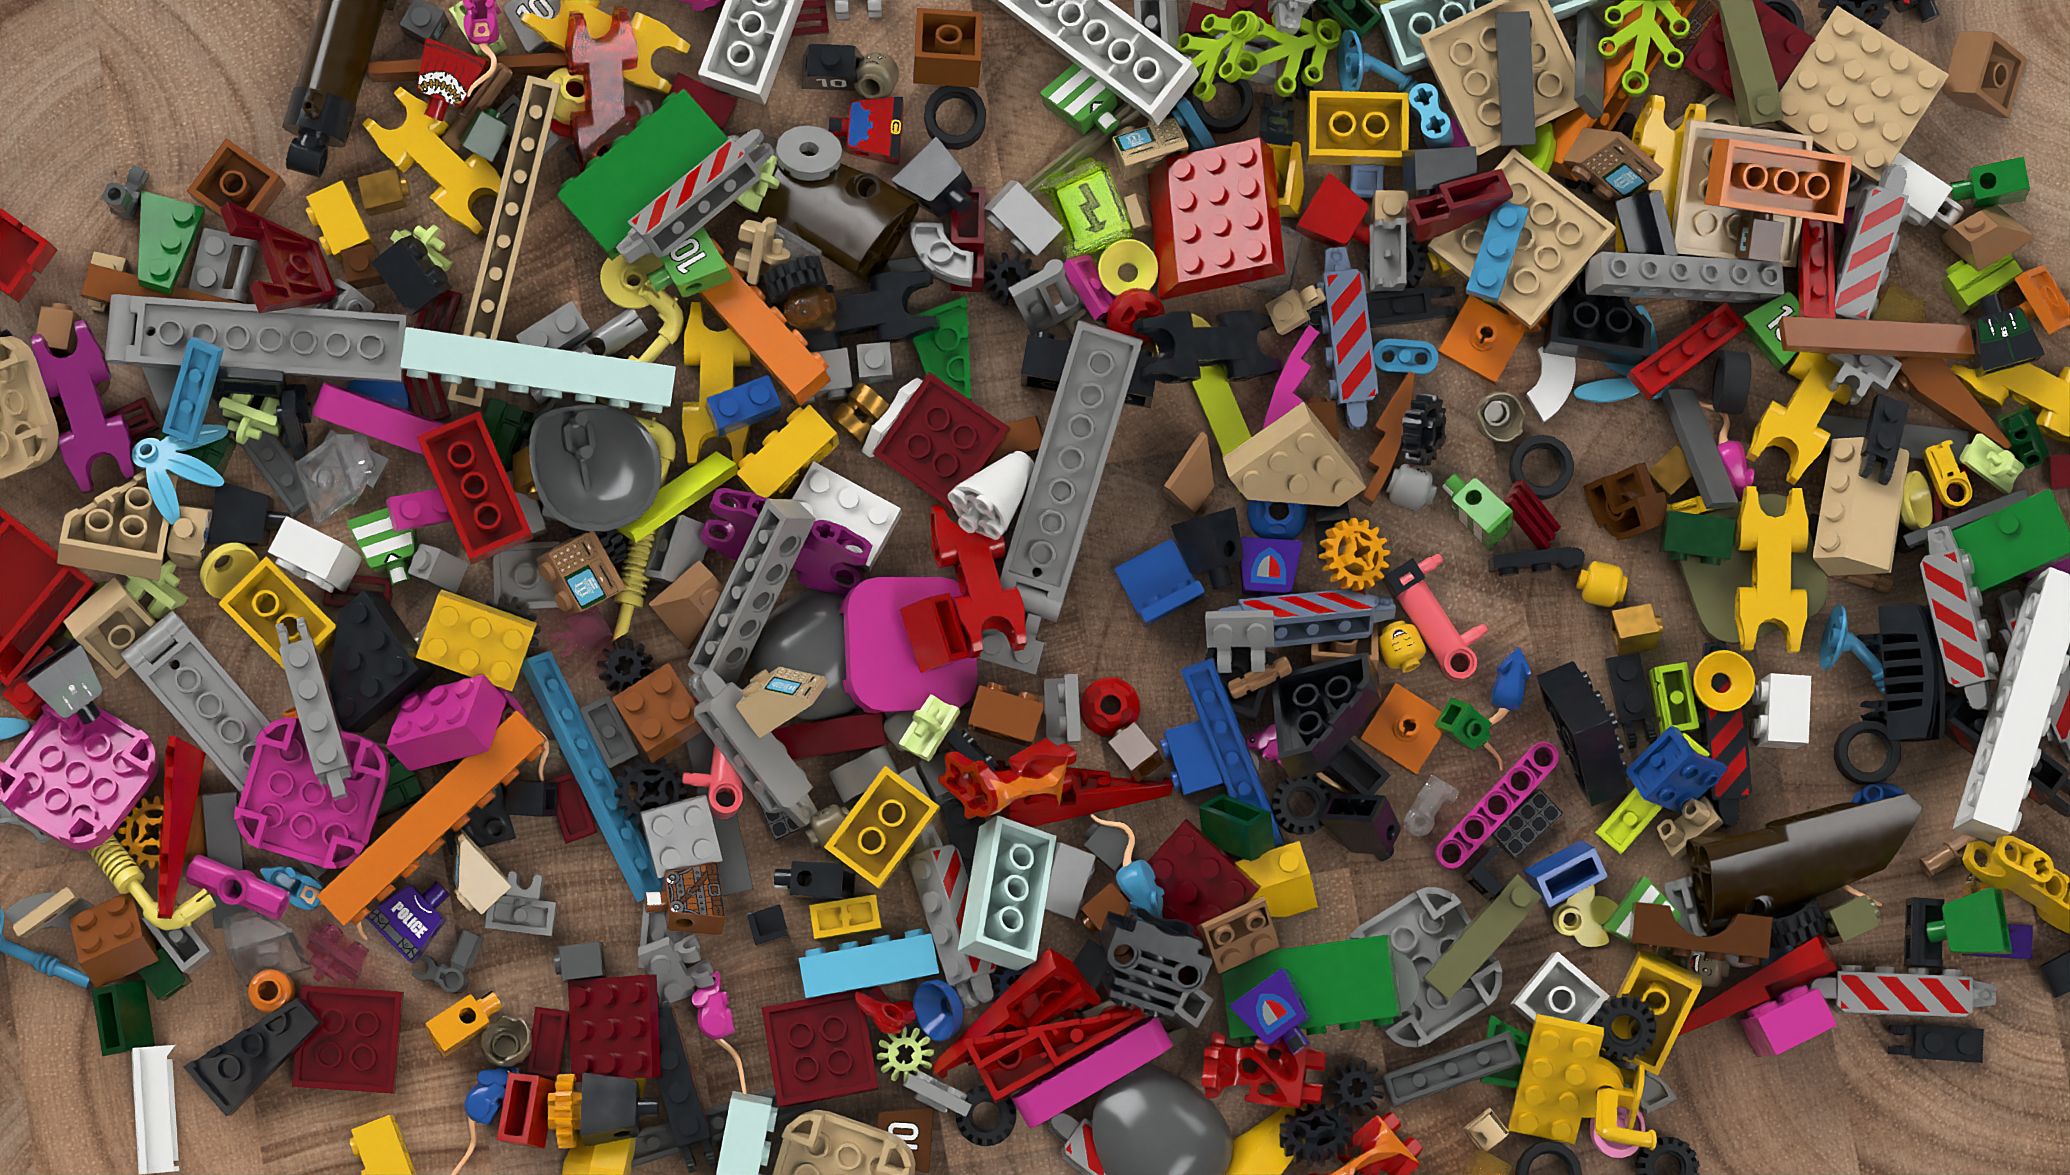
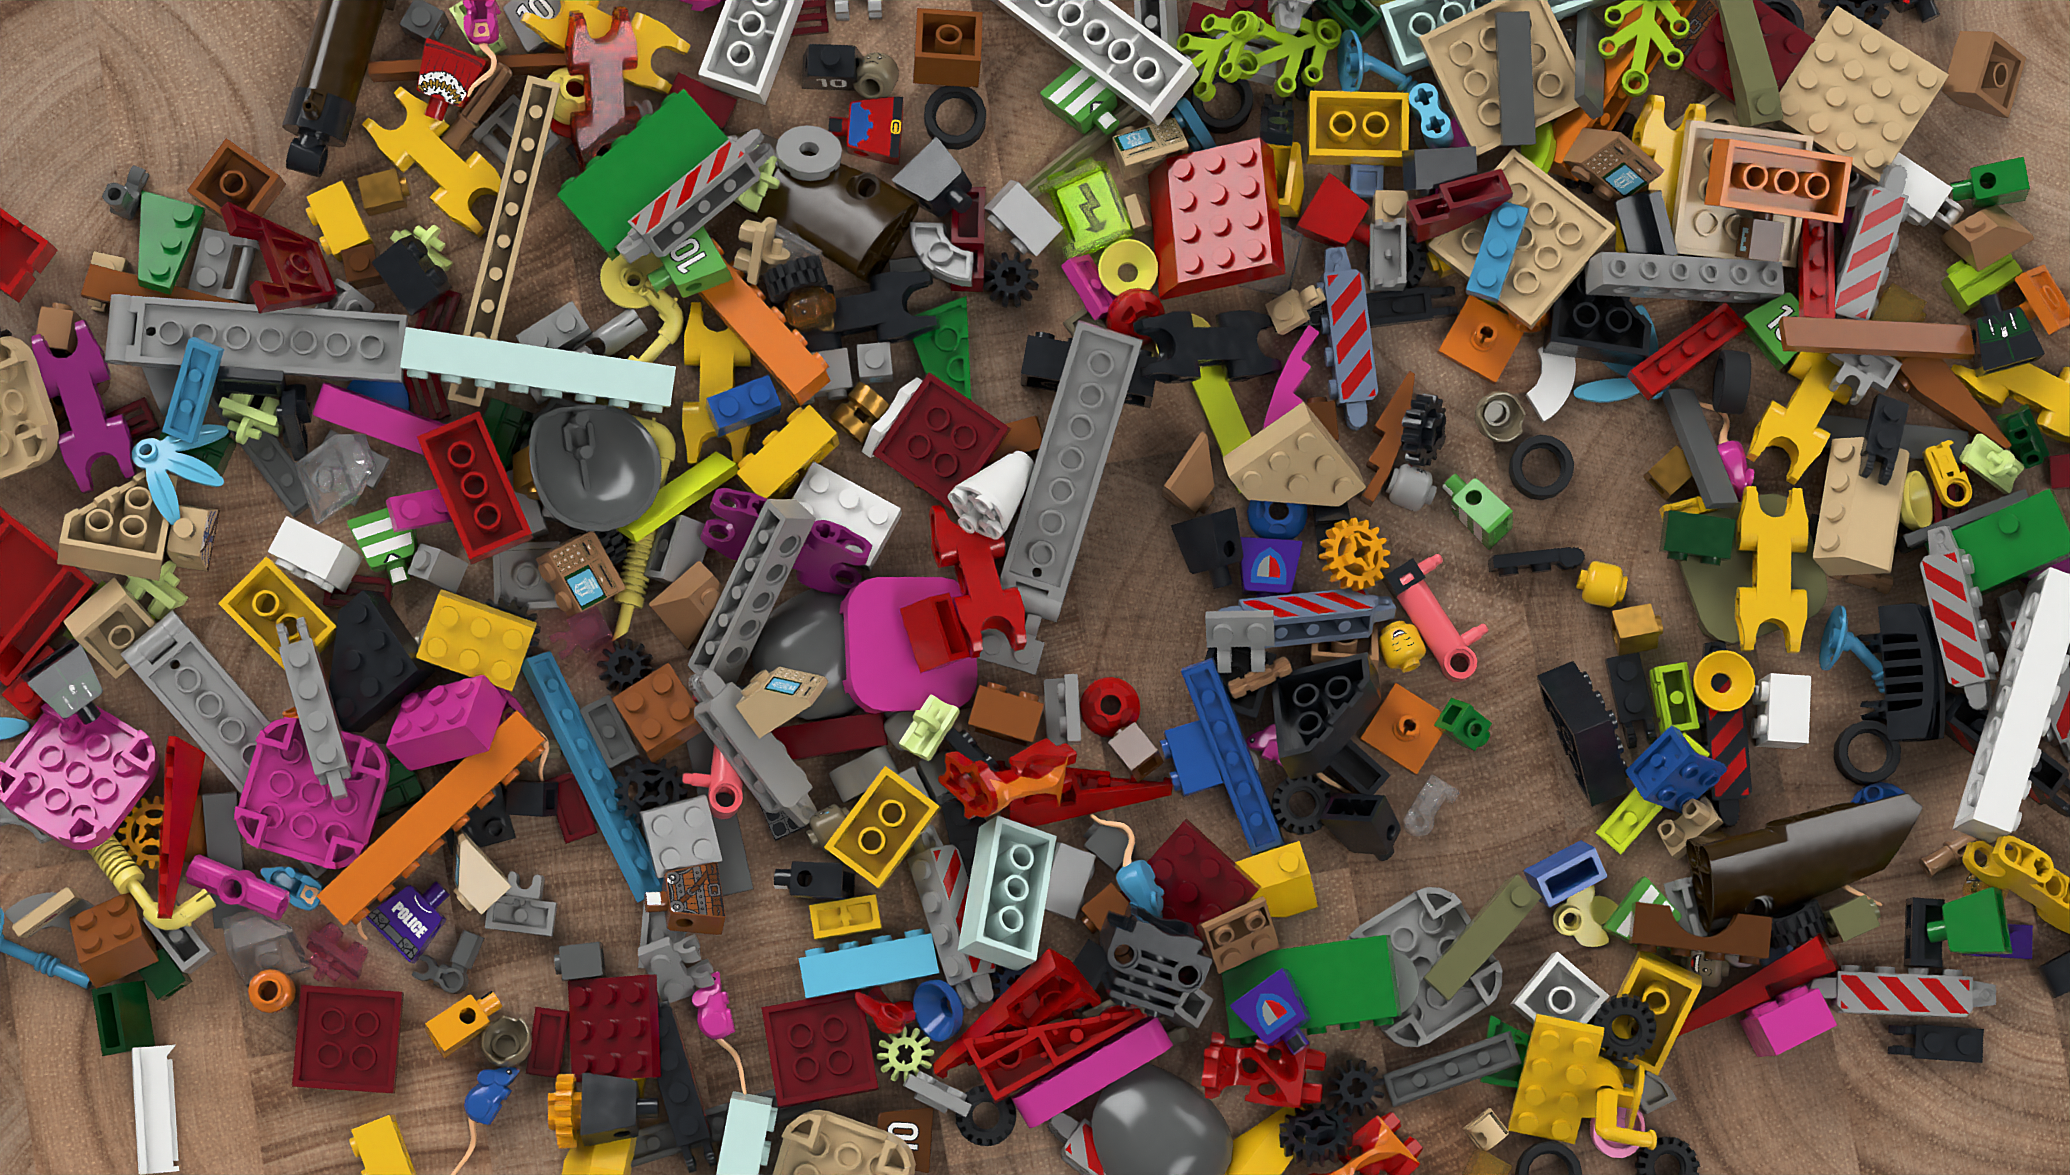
(222, 580): light yellow piece -> none
(243, 517): black torso -> none
(246, 1061): black wing -> none
(485, 132): brick -> none
(525, 1110): red brick -> none
(768, 925): black panel -> none
(1036, 303): light grey plate -> none
(1158, 582): blue bracket -> none
(1237, 827): dark green brick -> none
(1404, 356): dark azure plate -> none
(1481, 879): black panel -> none
(1508, 690): blue animal -> none
(1510, 797): dark pink beam -> none
(1526, 824): black tile -> none
(1533, 511): dark red tile -> none
(1626, 502): reddish brown brick -> none

